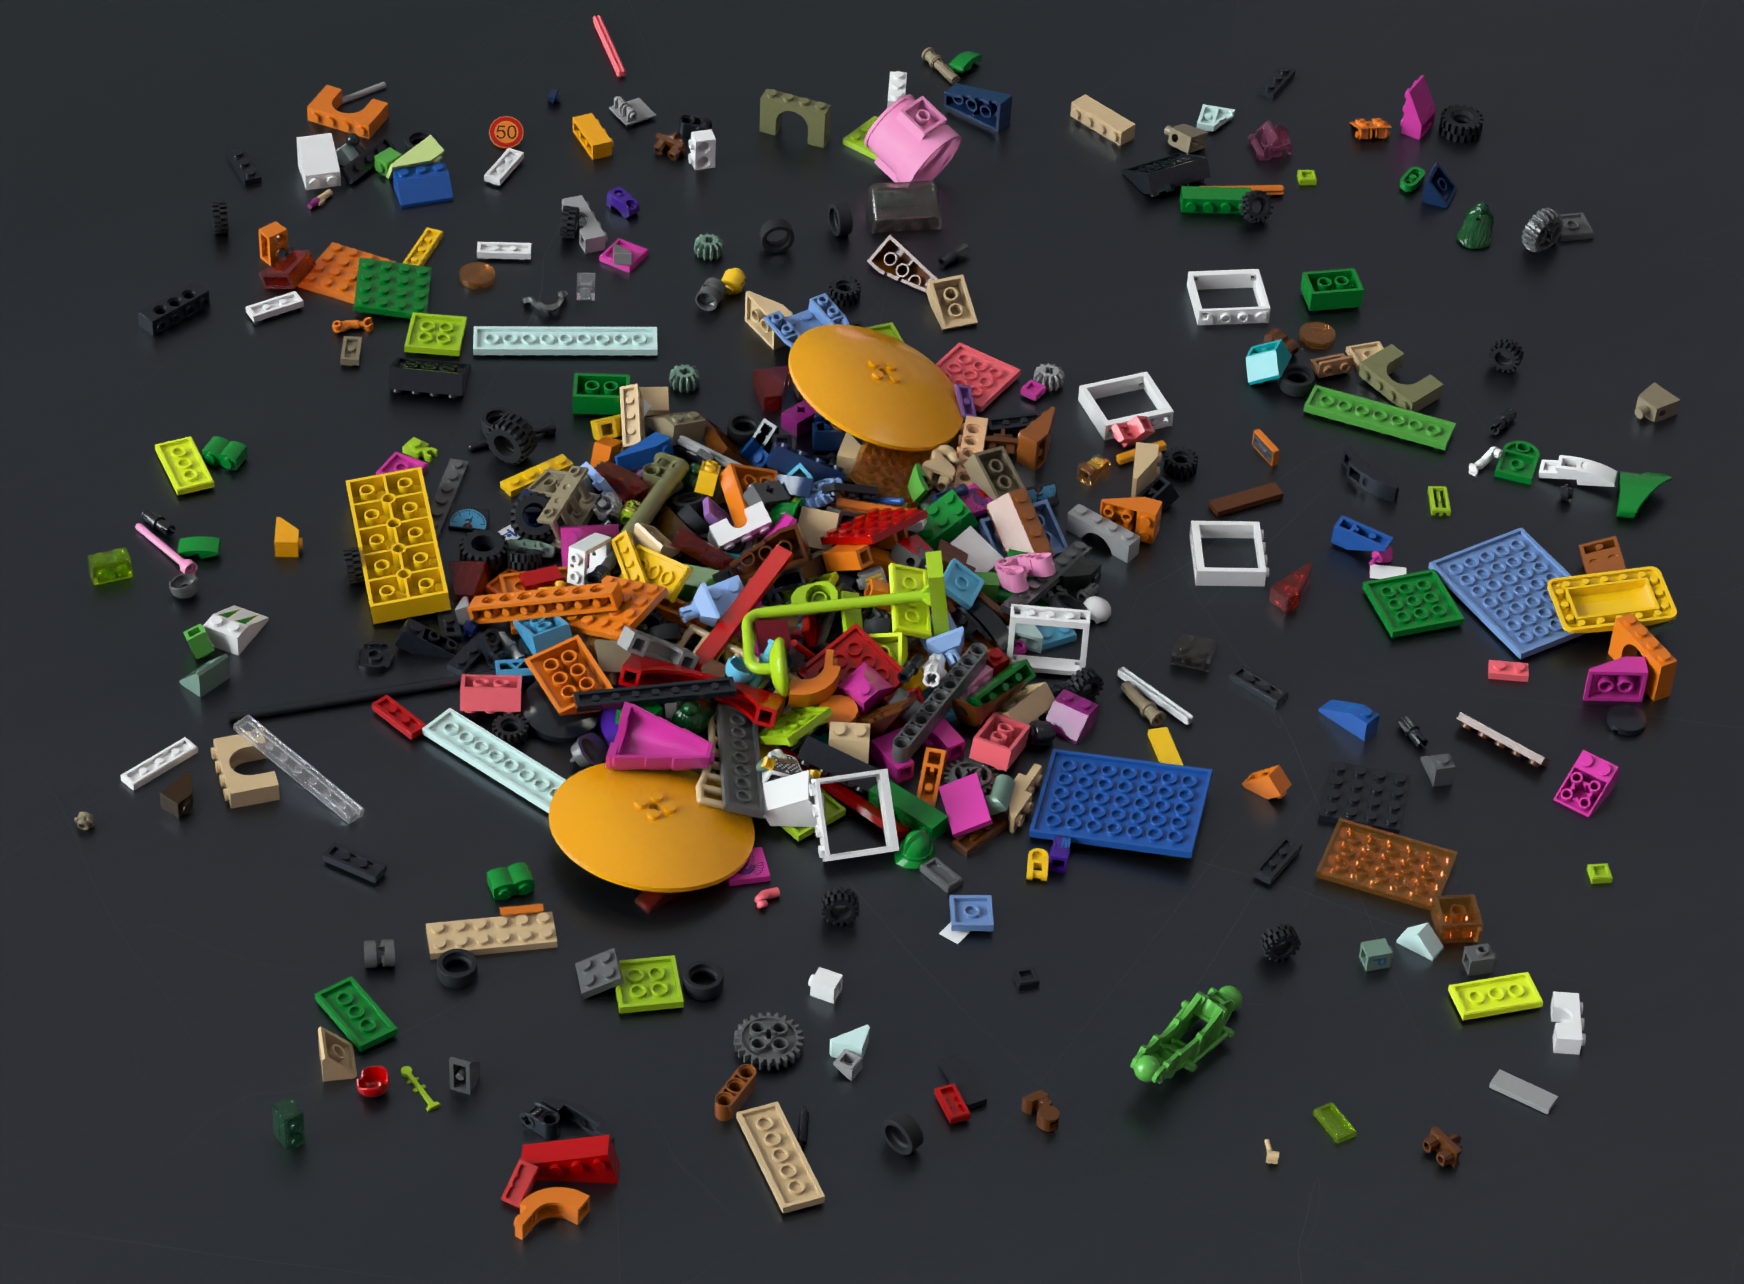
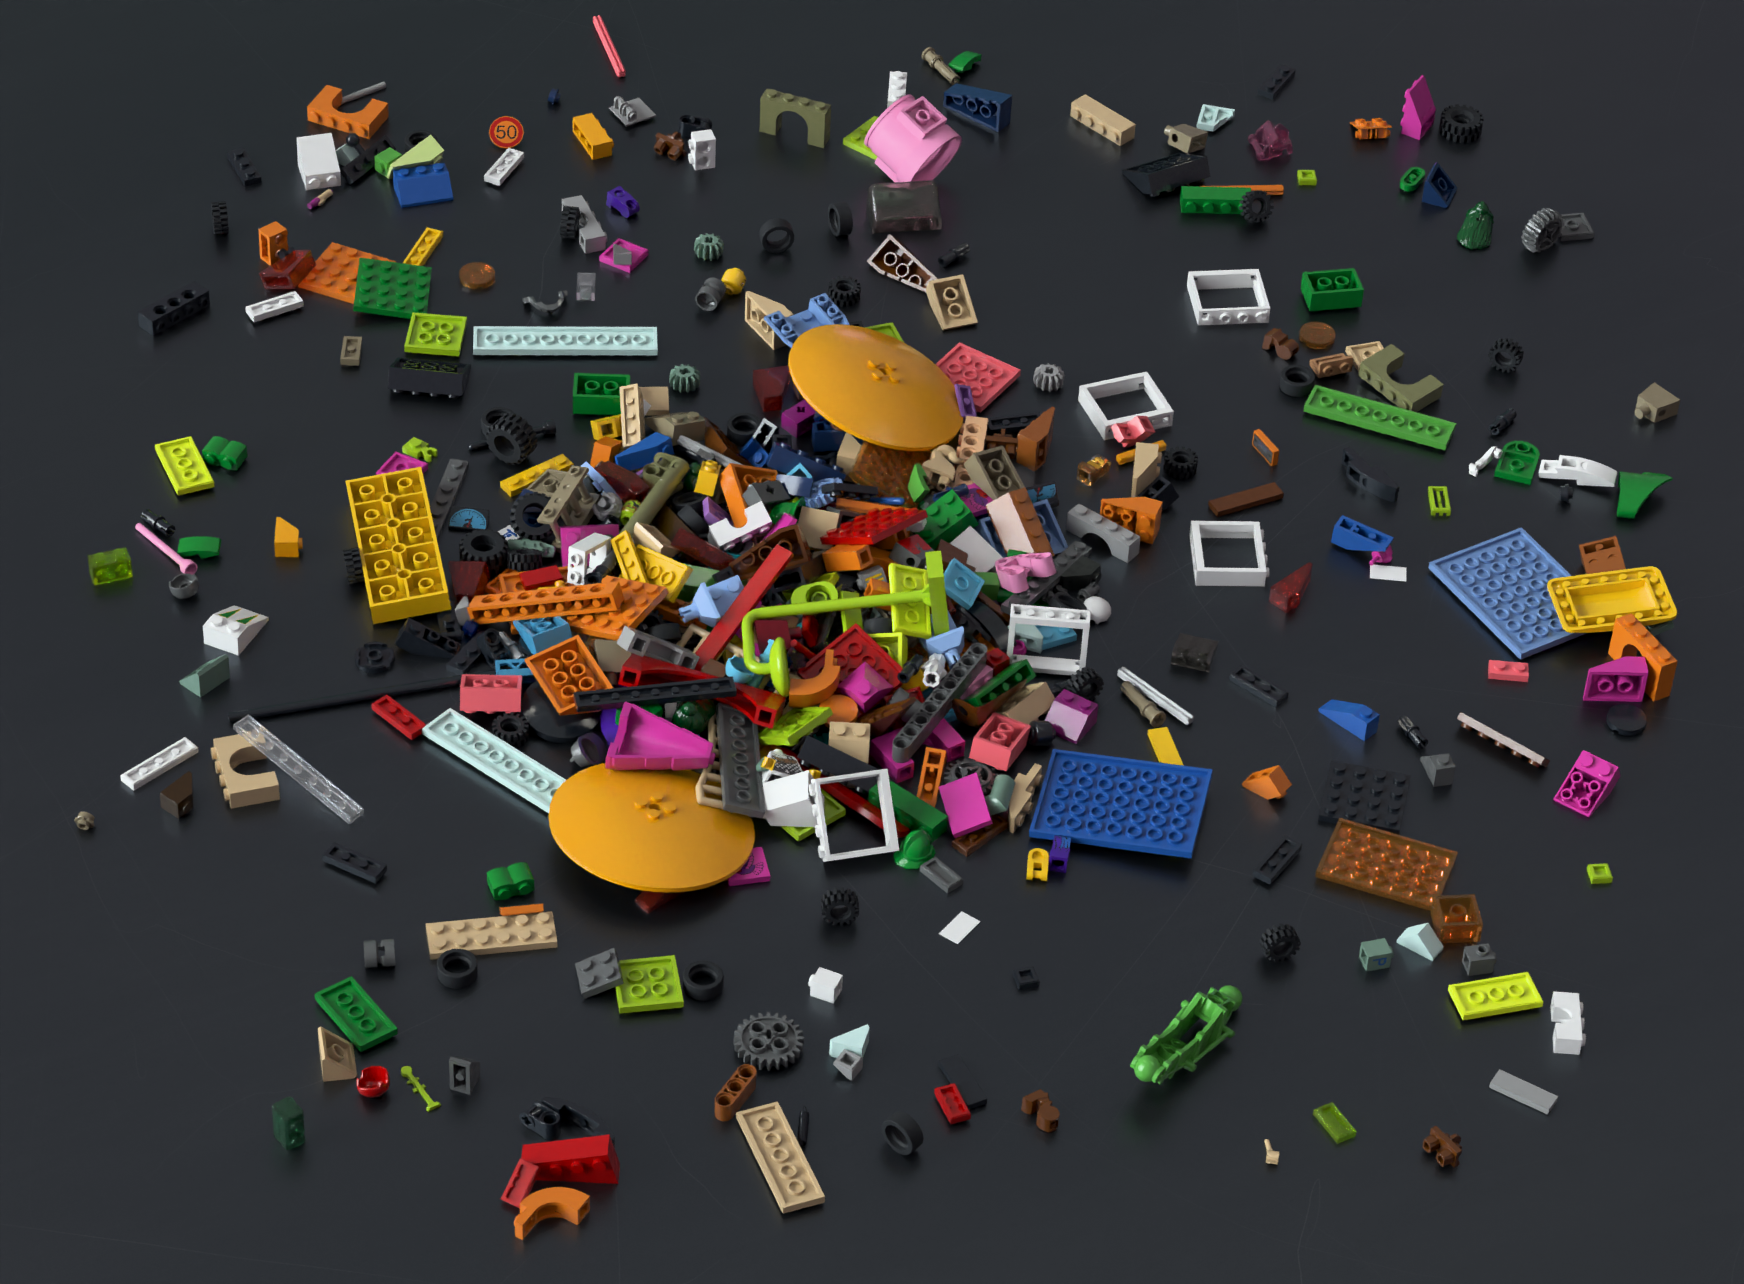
(198, 641): bright green brick -> none
(339, 327): orange arm -> none
(503, 250): white plate -> none
(764, 895): coral arm -> none
(971, 913): medium blue plate -> none
(1033, 390): dark pink plate -> none
(1267, 362): slope -> none
(1413, 603): green plate -> none

